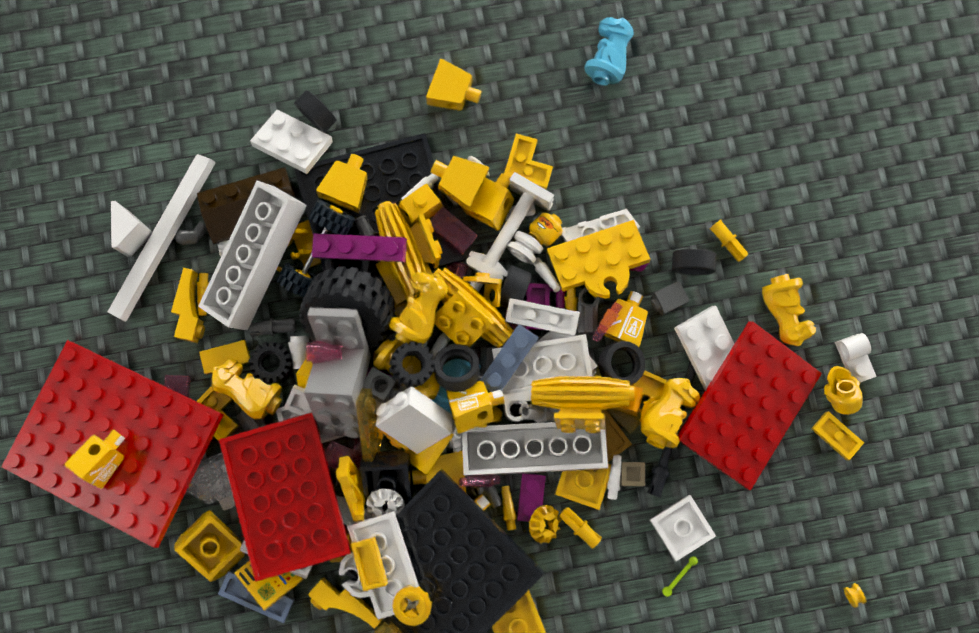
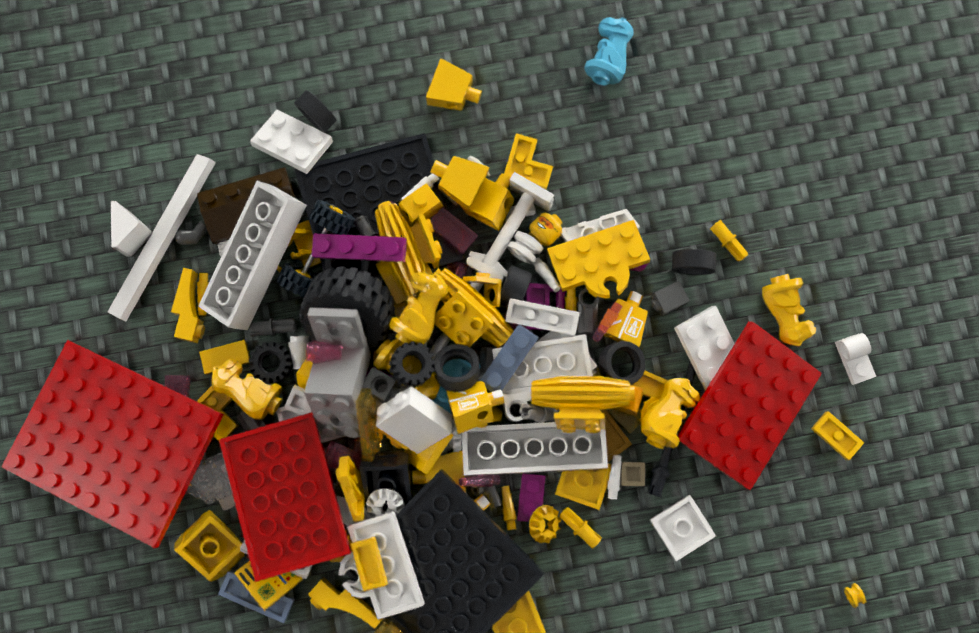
(97, 459): yellow torso -> none
(344, 184): yellow torso -> none
(411, 616): yellow gear -> none
(667, 591): lime hinge -> none
(843, 391): yellow head -> none

